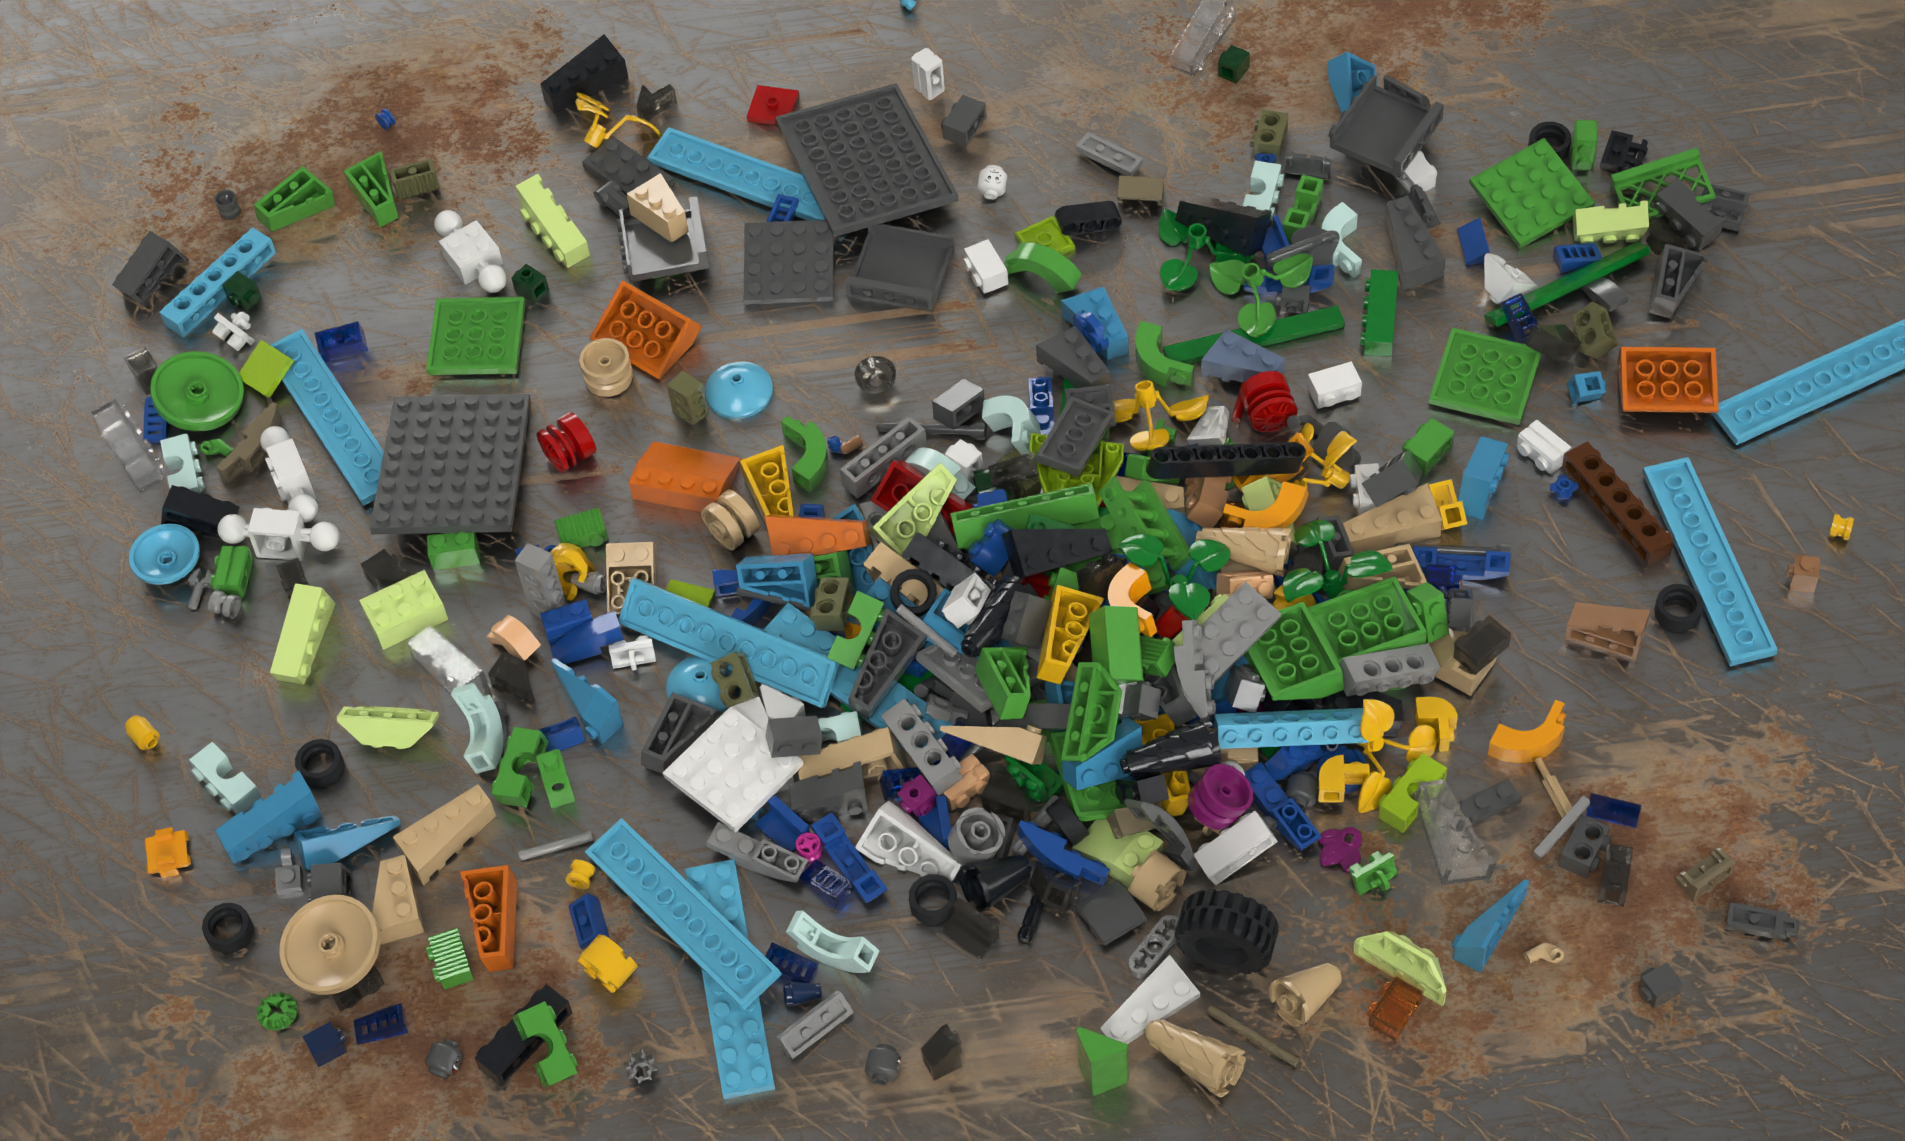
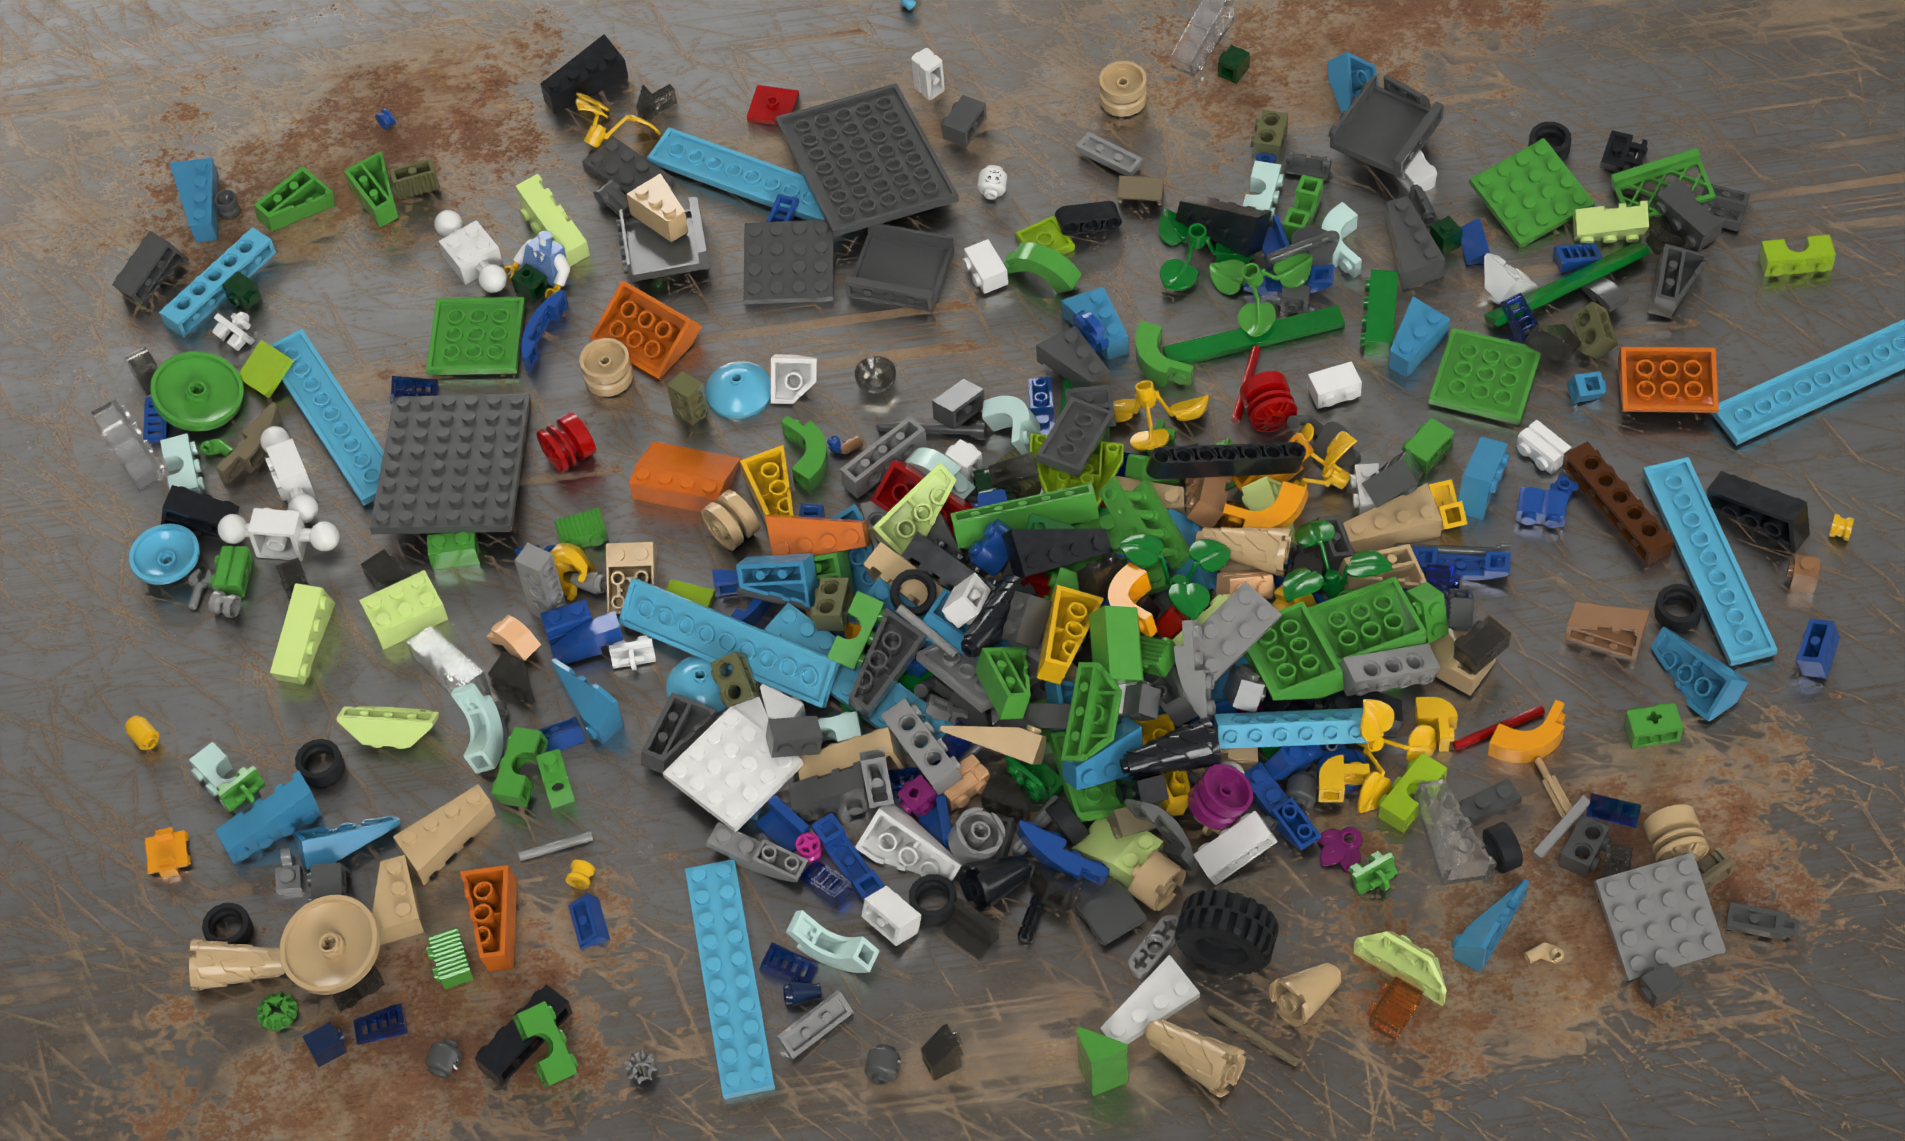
(197, 189): none -> dark azure wedge
(221, 964): none -> tan cone
(241, 788): none -> bright green hips
(341, 341): clear blue brick -> none
(405, 383): none -> clear blue slope
(546, 257): none -> torso
(550, 309): none -> blue slope
(606, 962): yellow brick -> none
(683, 914): medium azure plate -> none
(791, 377): none -> white slope
(876, 778): none -> brick
(891, 915): none -> white brick
(1122, 88): none -> tan wheel
(1211, 427): white wing -> none
(1239, 359): sand blue wedge -> none
(1417, 337): none -> dark azure wedge
(1446, 234): none -> dark green brick
(1489, 731): none -> red bar
(1503, 847): none -> black tyre
(1542, 507): none -> blue brick
(1584, 144): bright green brick -> none
(1653, 725): none -> bright green brick
(1659, 915): none -> light grey plate
(1675, 833): none -> tan wheel
(1702, 679): none -> dark azure wedge
(1761, 508): none -> black wedge
(1780, 260): none -> lime arch
(1818, 648): none -> blue brick

